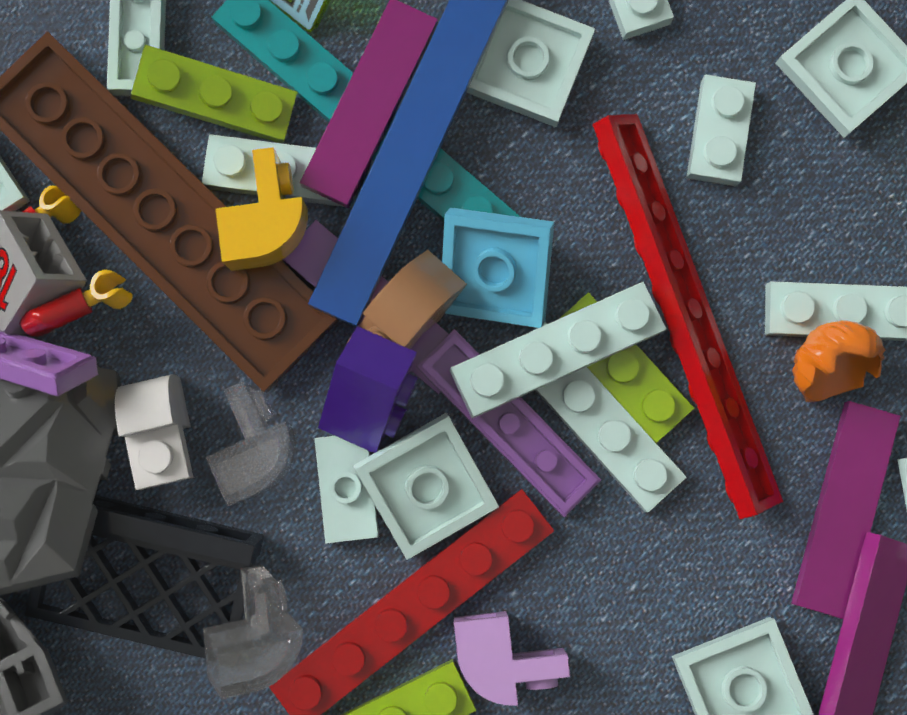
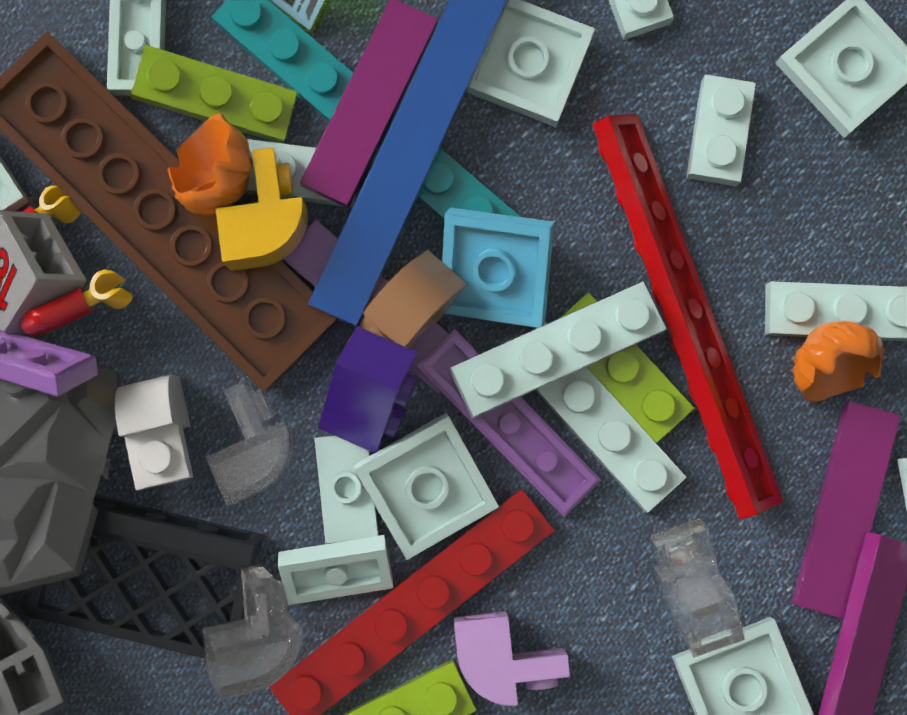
(212, 167): none -> orange hair
(335, 570): none -> light aqua plate
(694, 588): none -> clear brick

